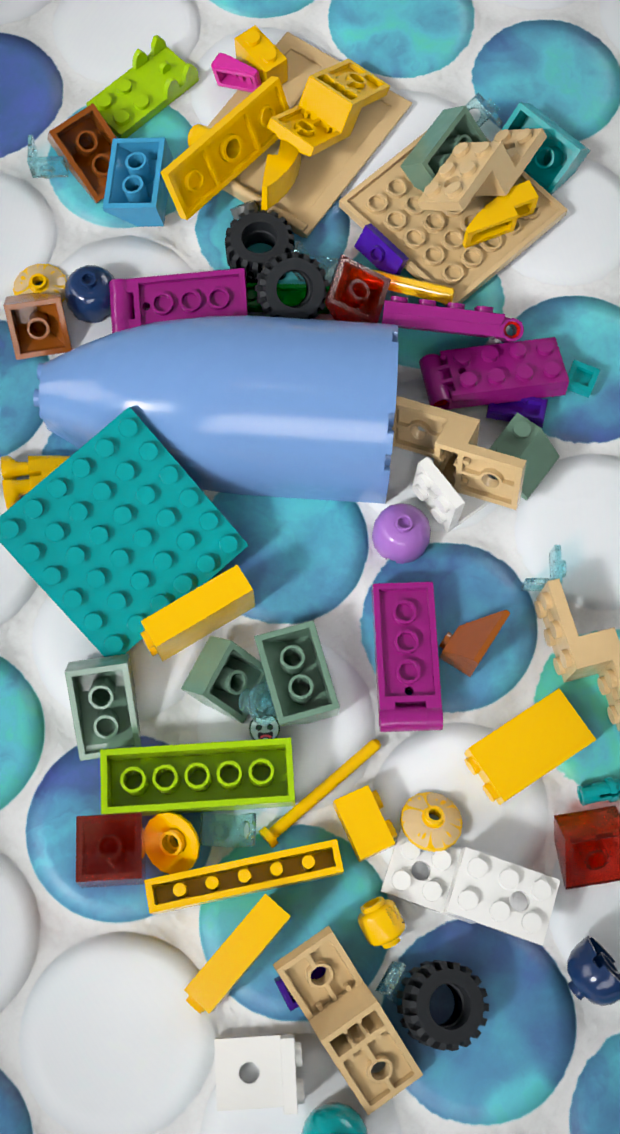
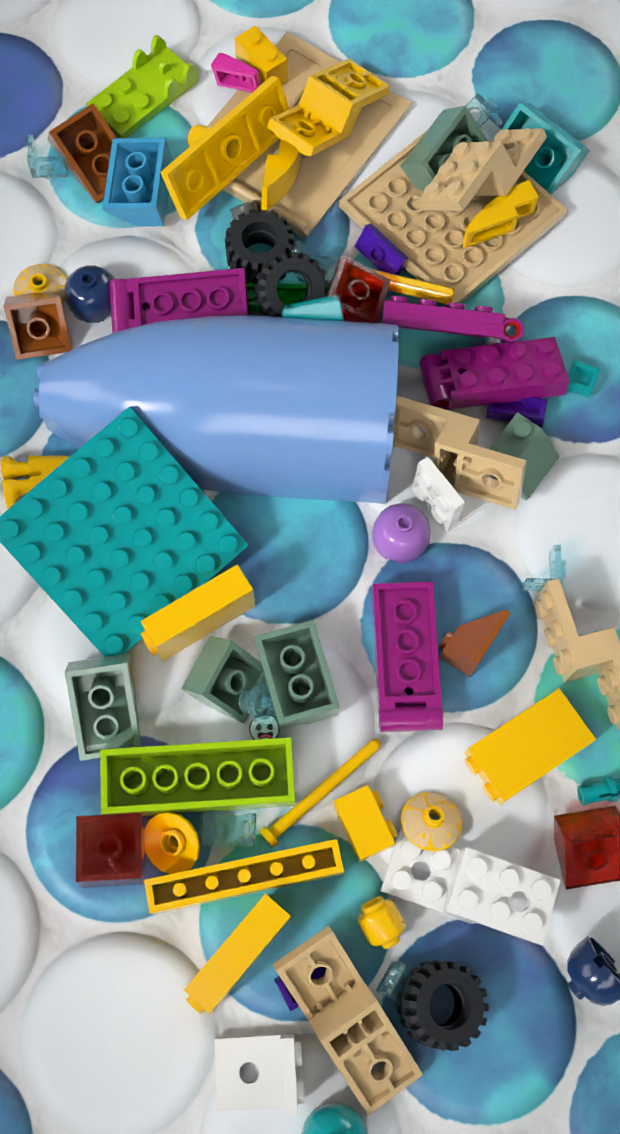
(321, 309): none -> teal slope

